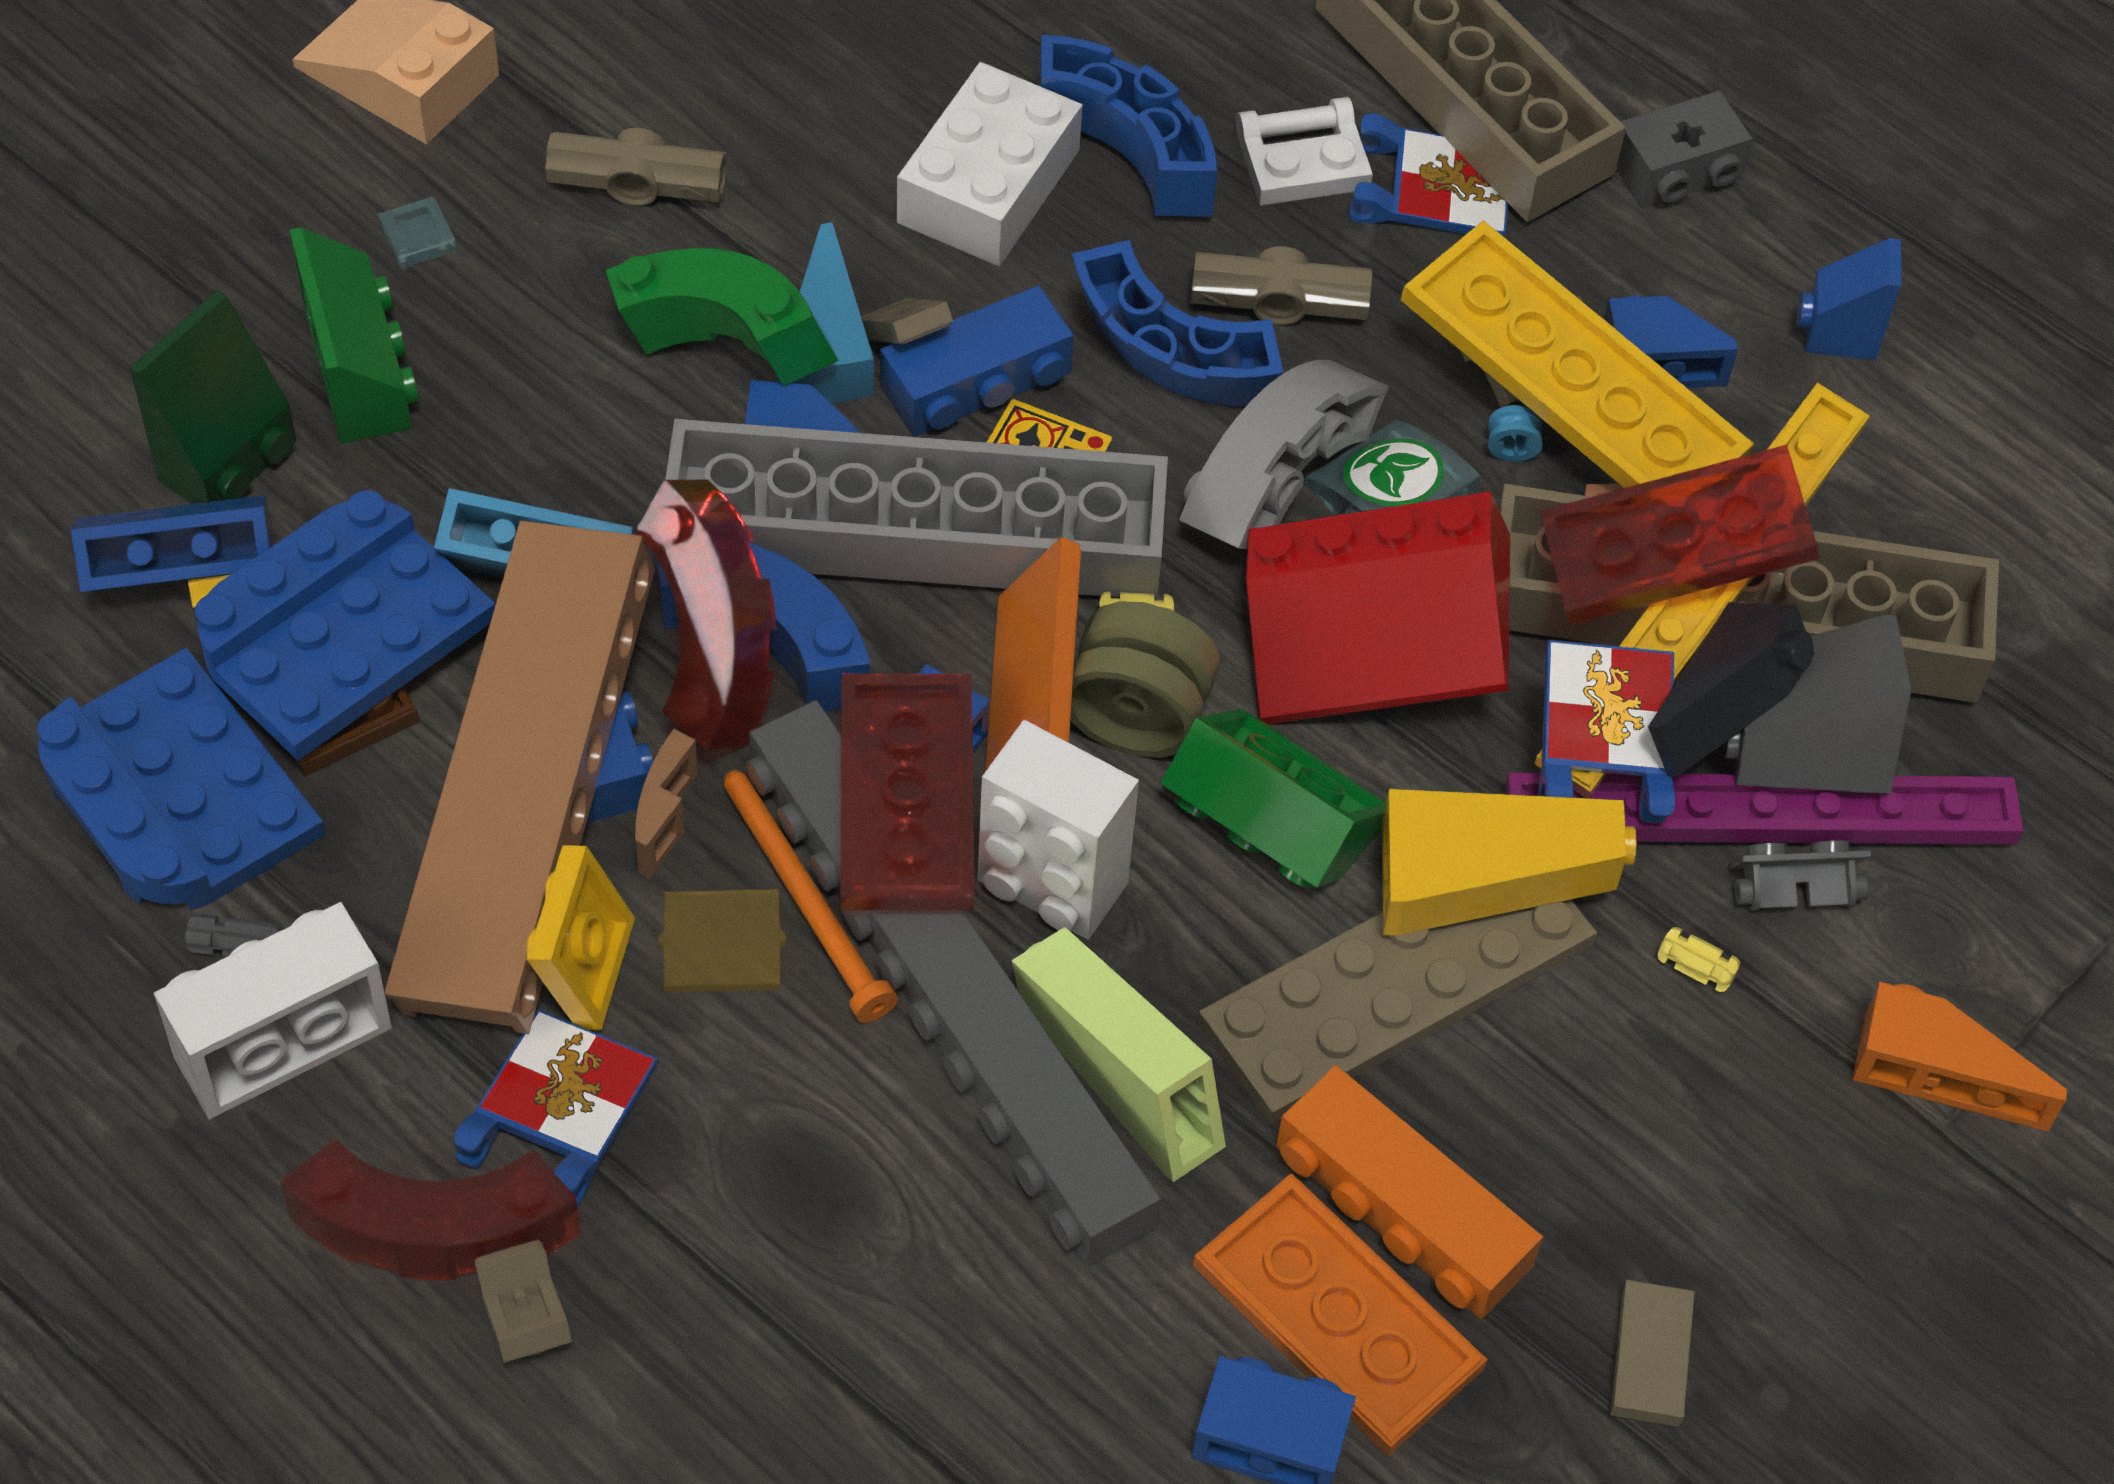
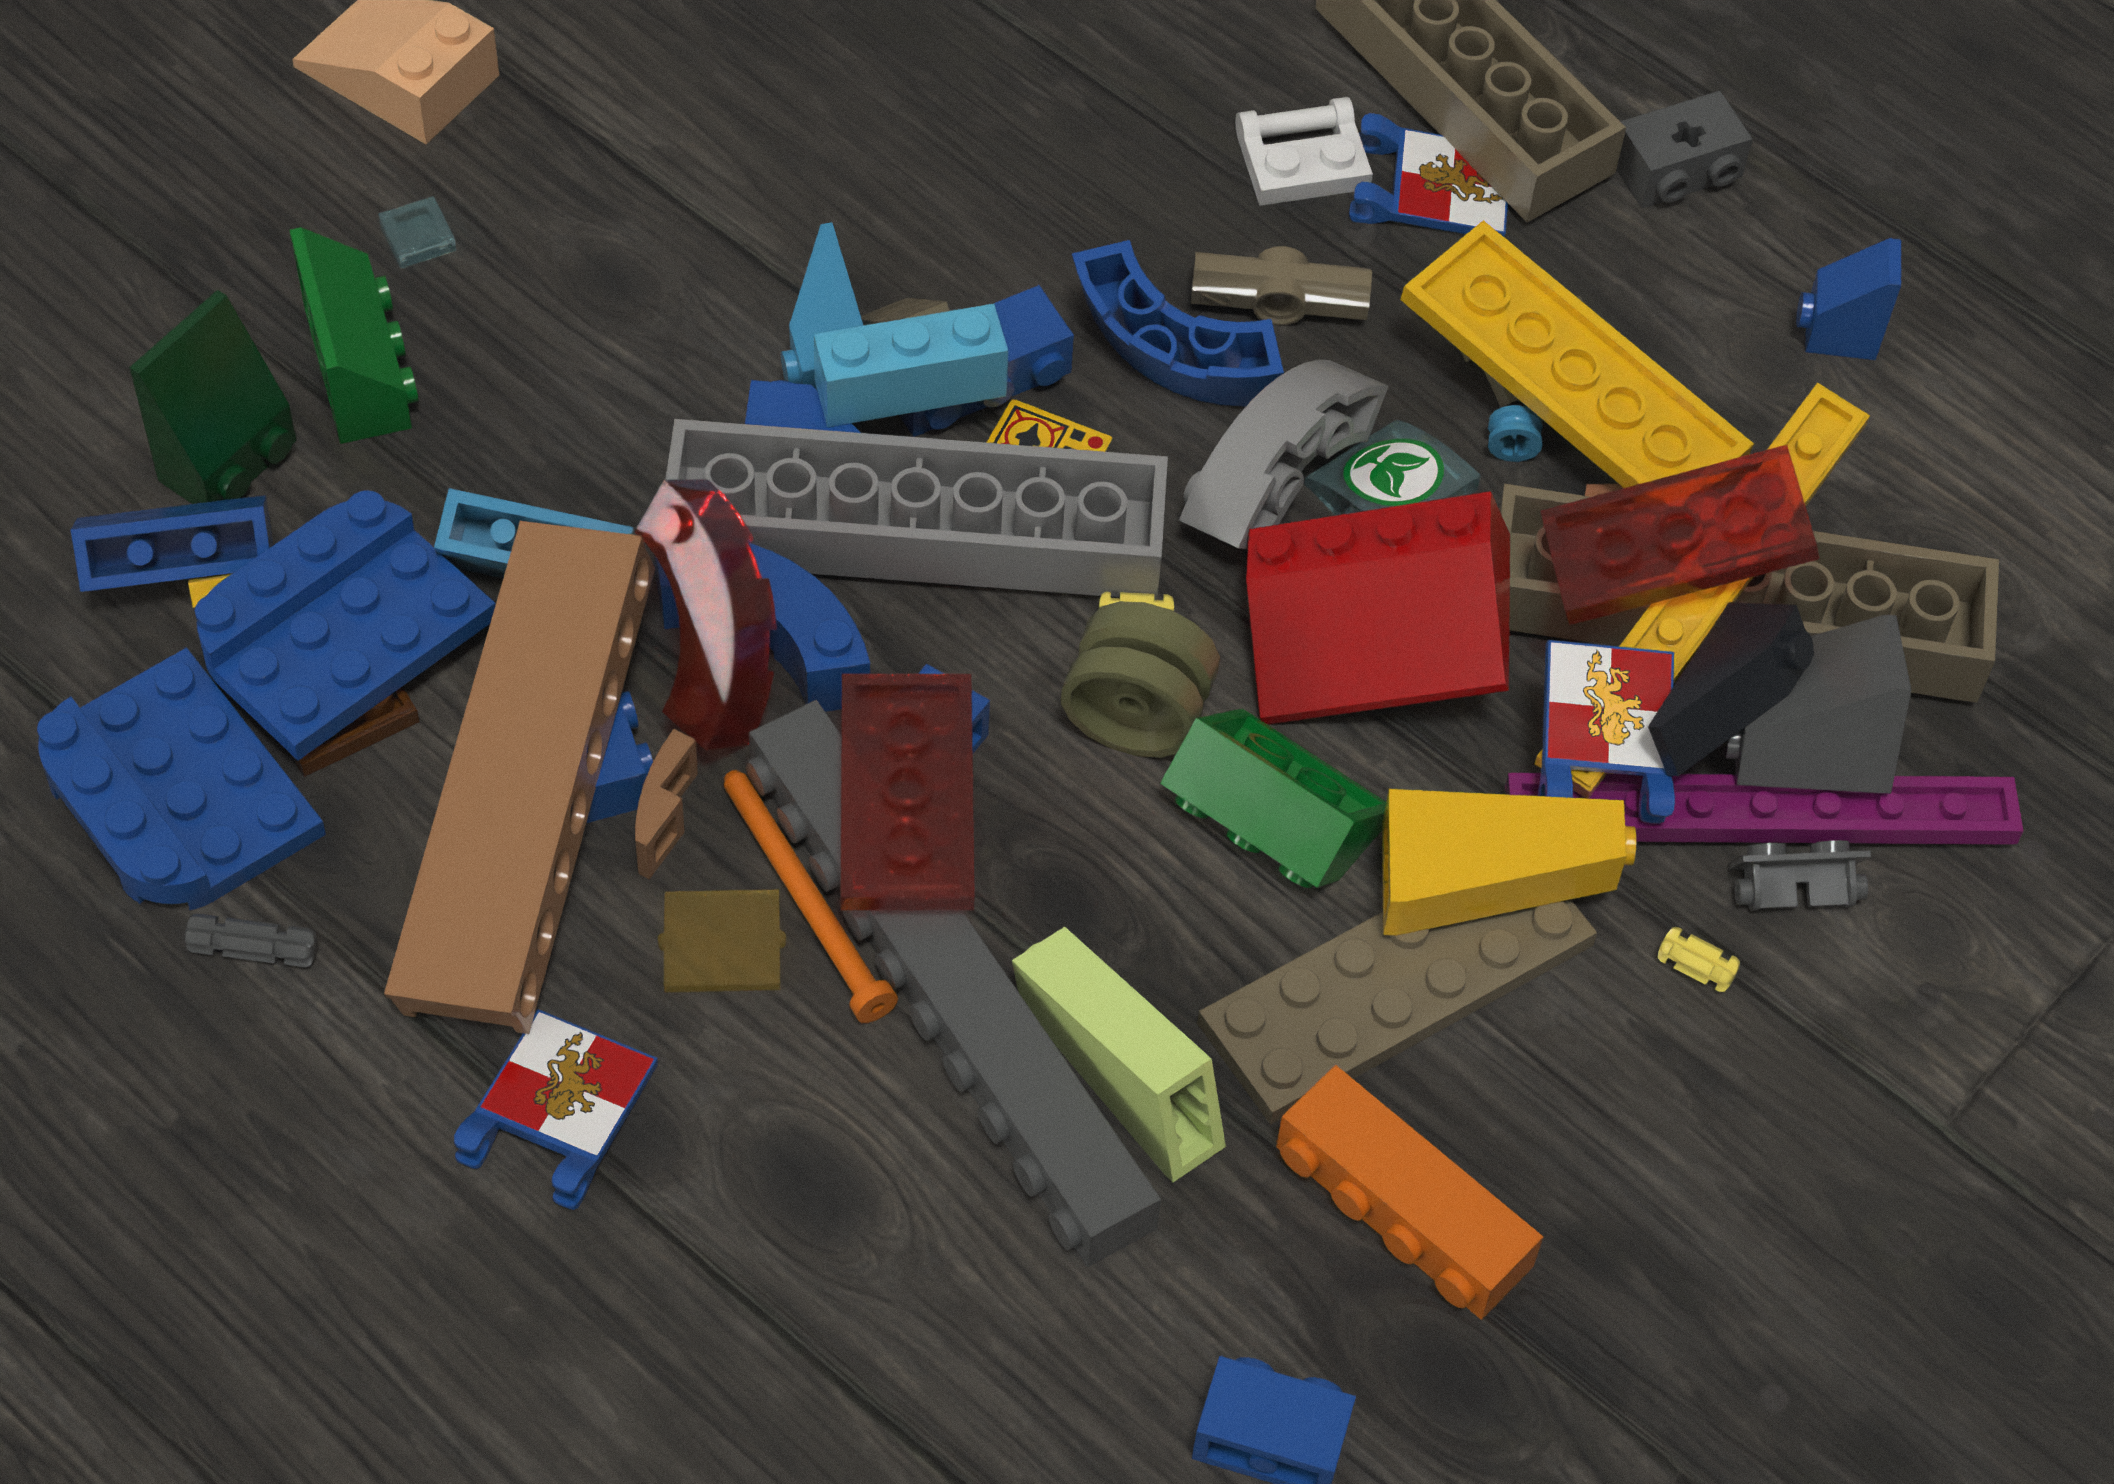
(274, 1009): white brick -> none
(427, 1225): clear red brick -> none
(522, 1301): dark tan bracket -> none
(580, 937): yellow plate -> none
(636, 167): dark tan piece -> none
(714, 292): green brick -> none
(910, 365): none -> medium azure brick
(989, 163): white brick -> none
(1035, 648): orange tile -> none
(1056, 829): white brick -> none
(1138, 117): blue brick -> none
(1340, 1312): orange tile -> none
(1652, 1353): dark tan tile -> none
(1675, 339): blue slope -> none
(1944, 1056): orange slope -> none

